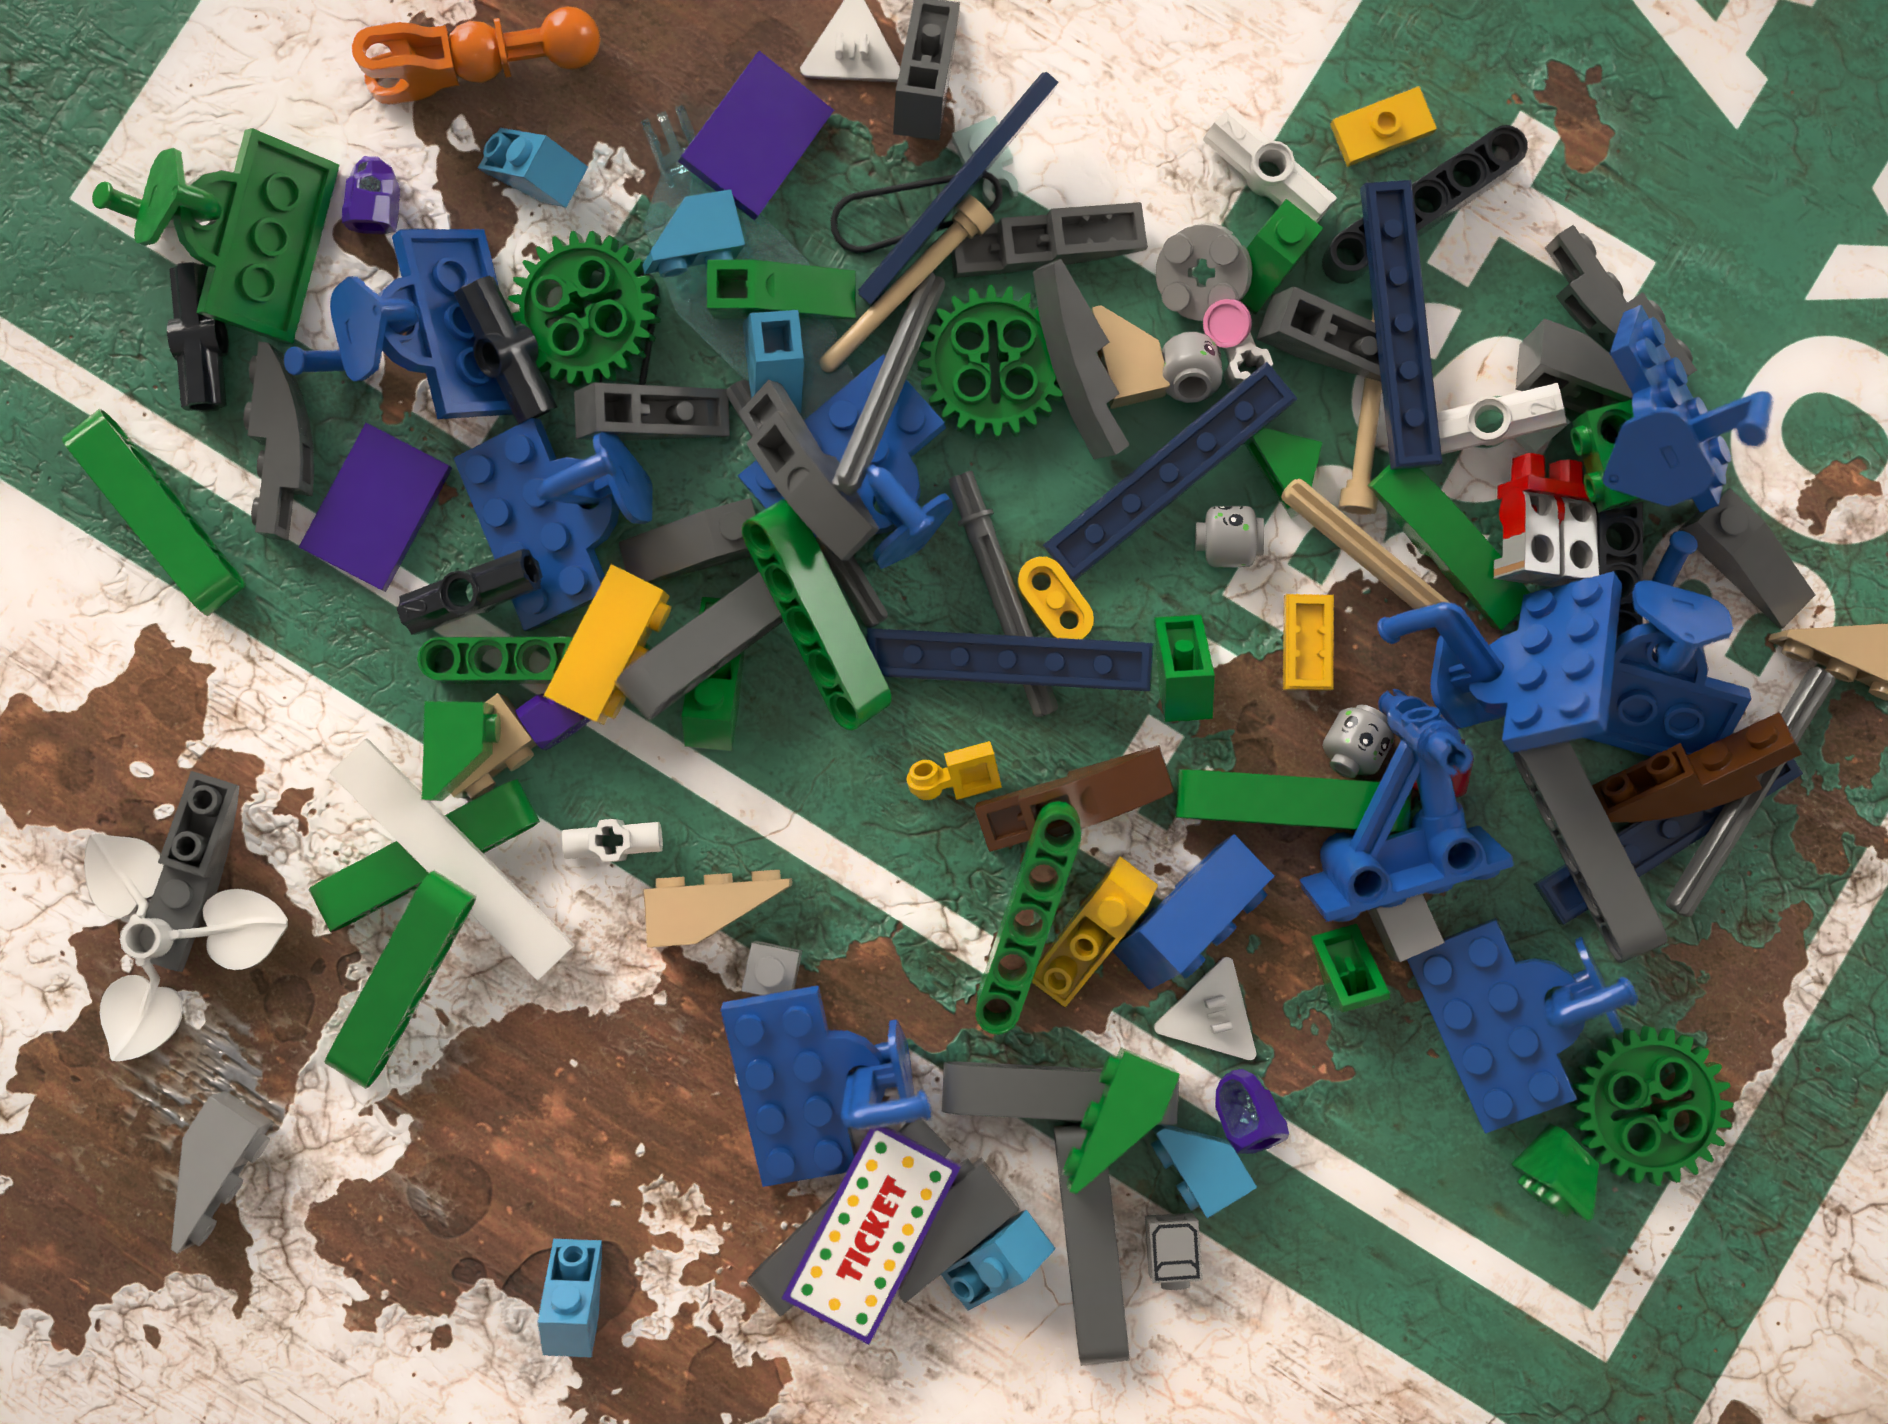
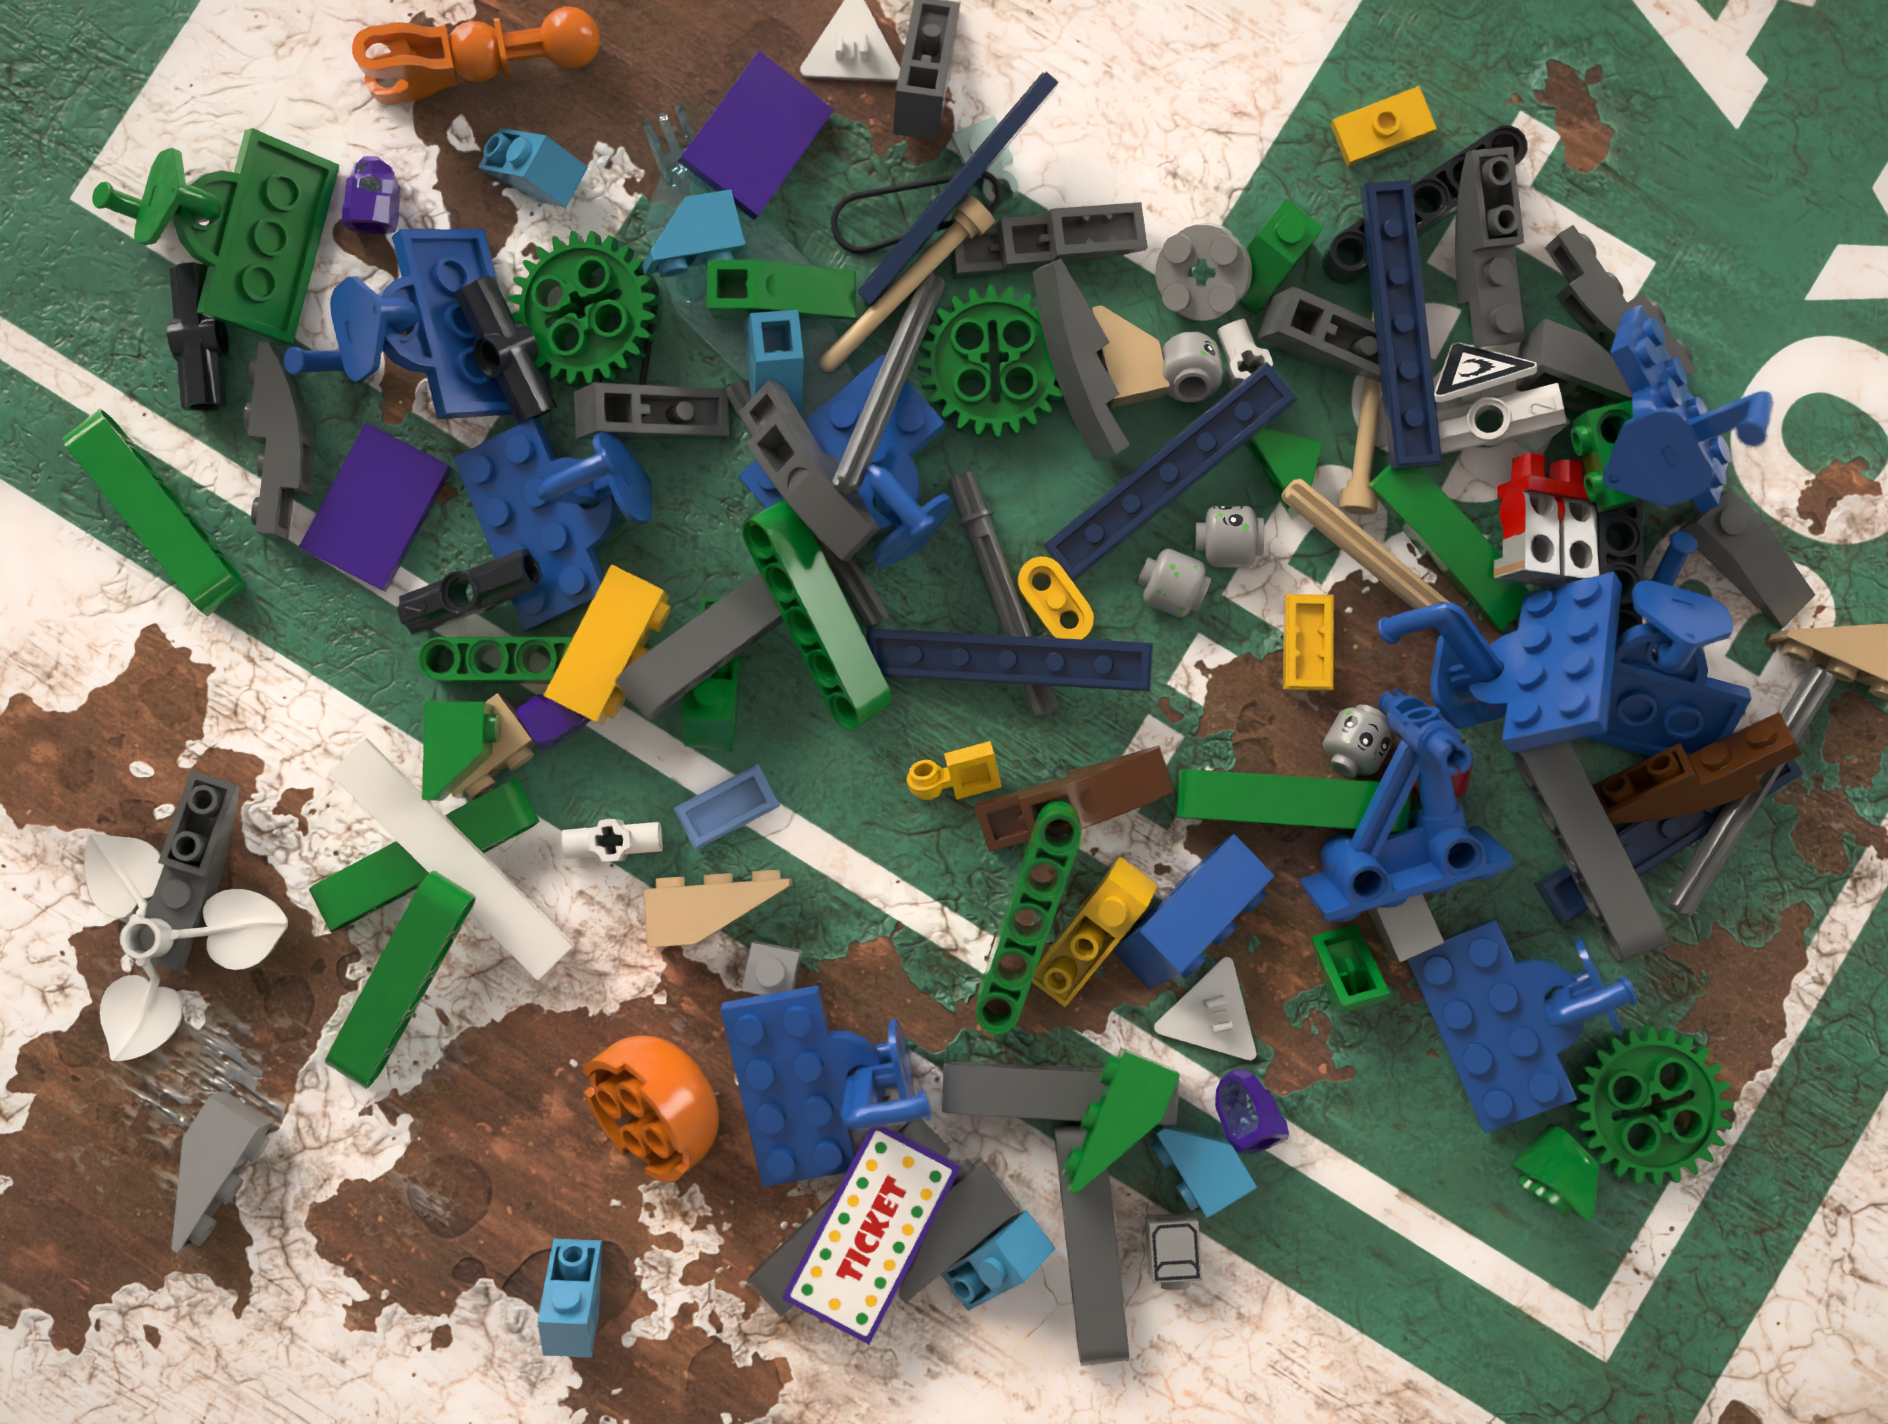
(669, 1101): none -> orange cylinder
(689, 543): dark grey slope -> none
(726, 807): none -> medium blue tile
(1174, 583): none -> light grey head
(1184, 668): green slope -> none
(1227, 322): bright pink piece -> none
(1246, 147): white piece -> none
(1475, 369): none -> piece
(1484, 246): none -> dark grey slope

